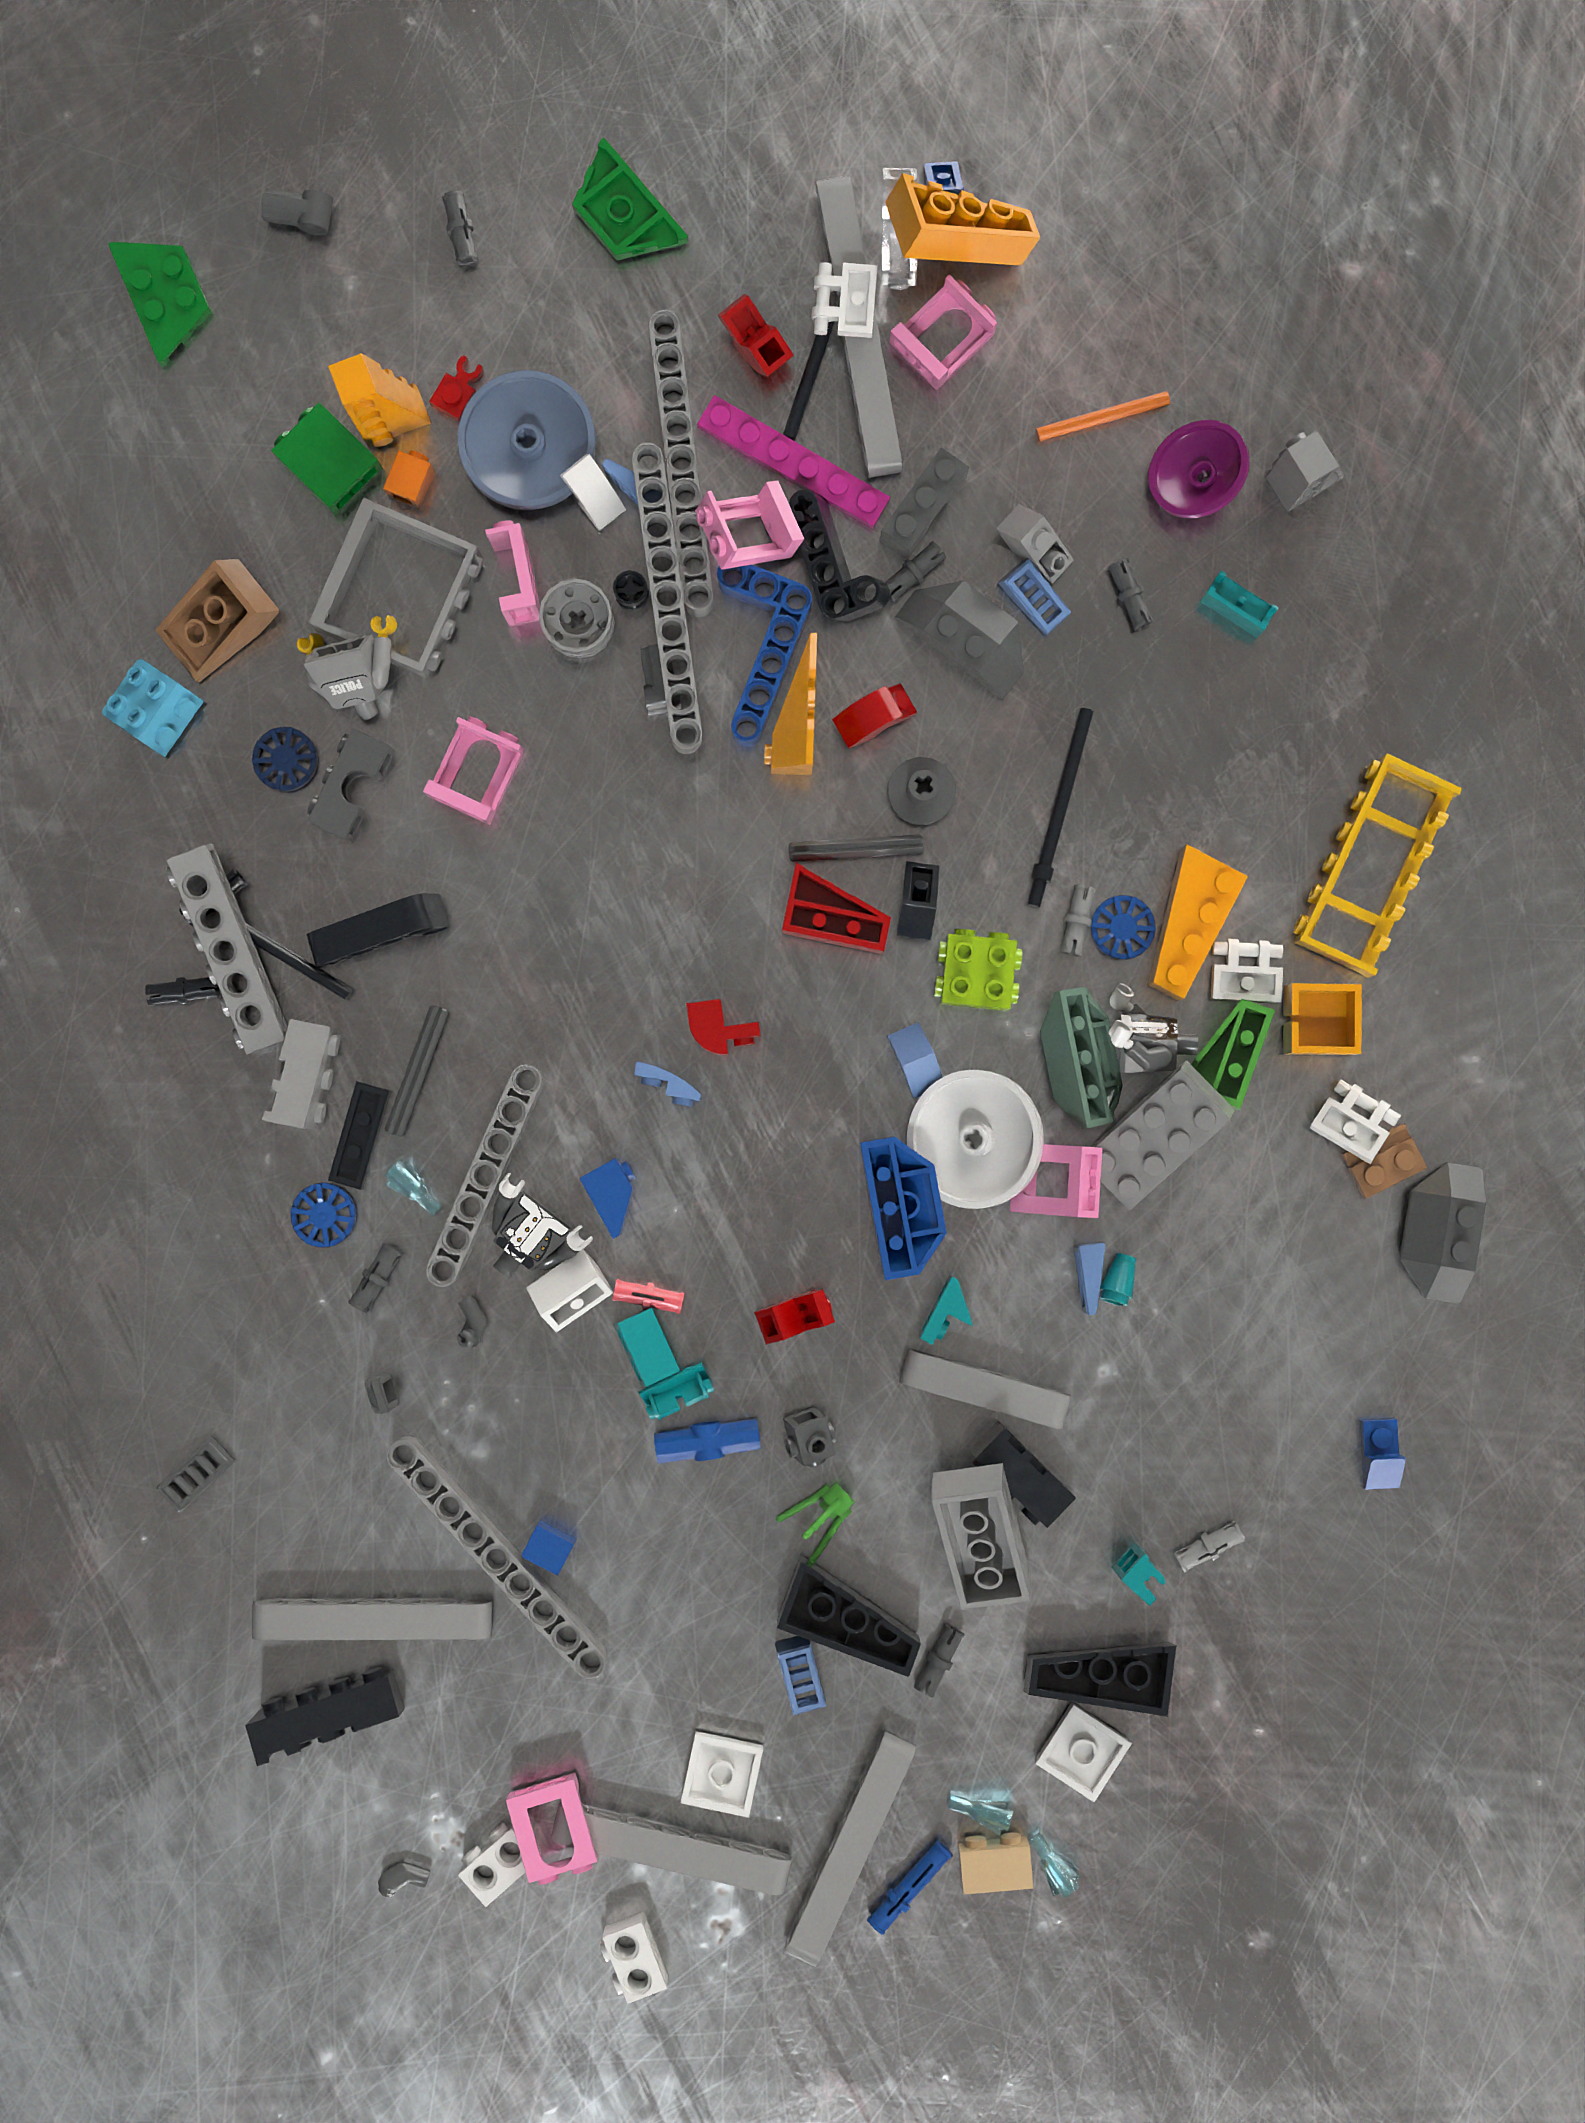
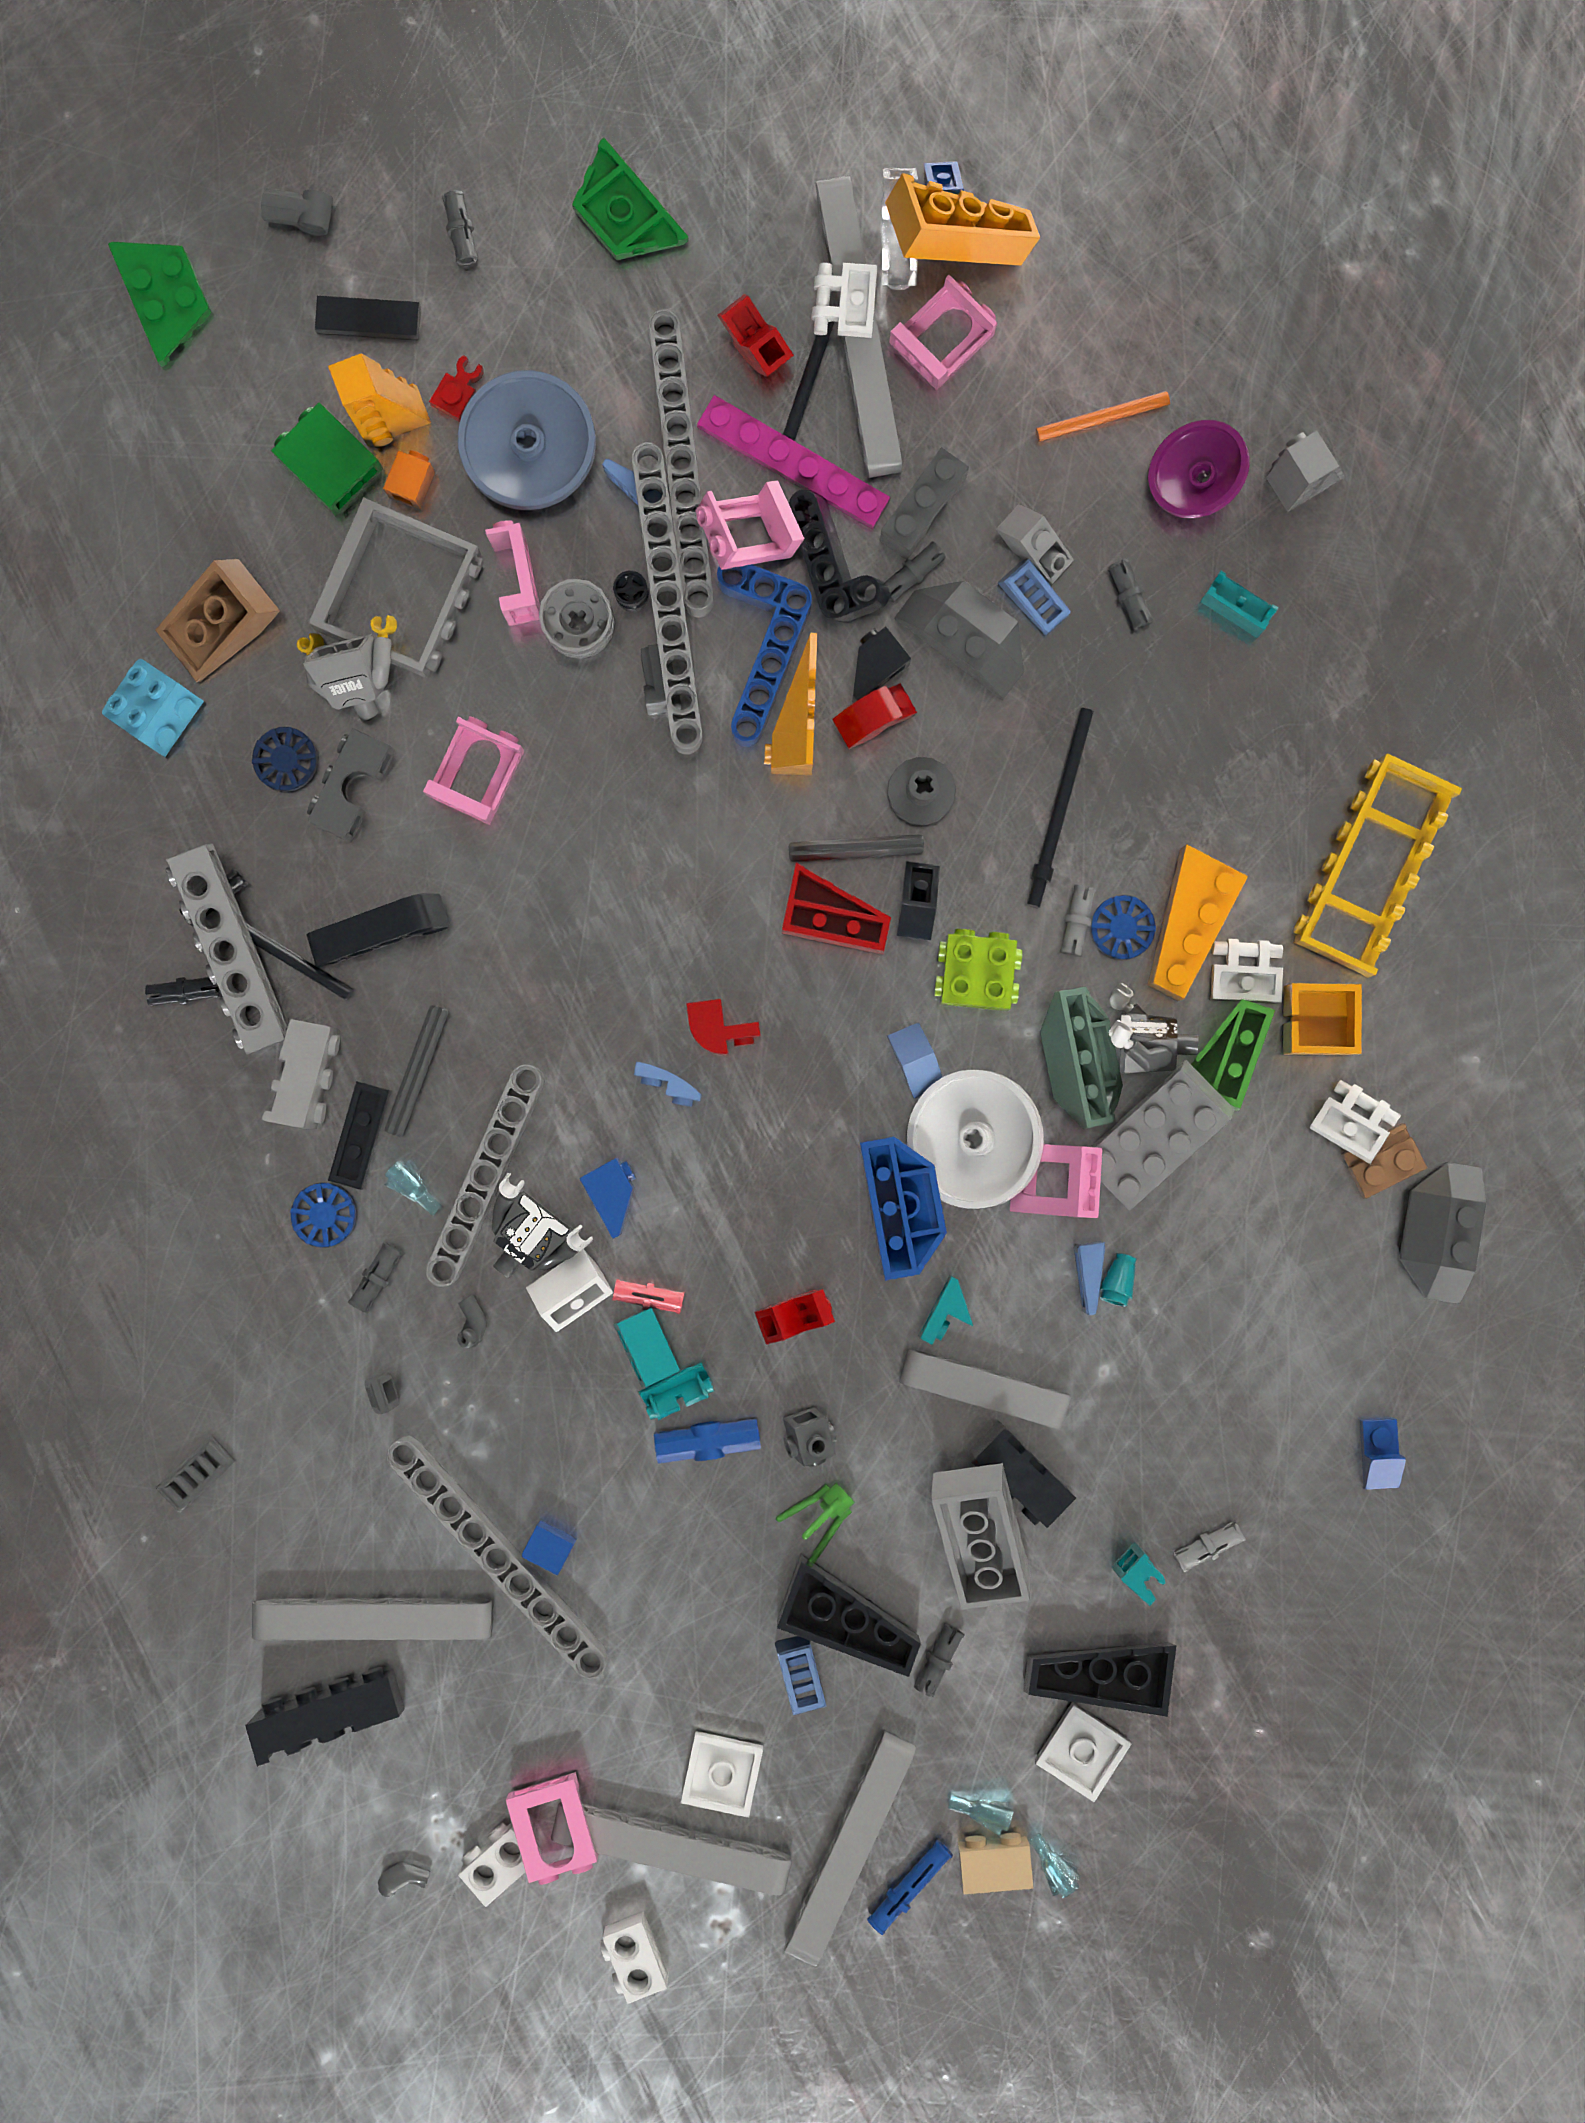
(367, 317): none -> black tile
(593, 492): white slope -> none
(878, 662): none -> black slope

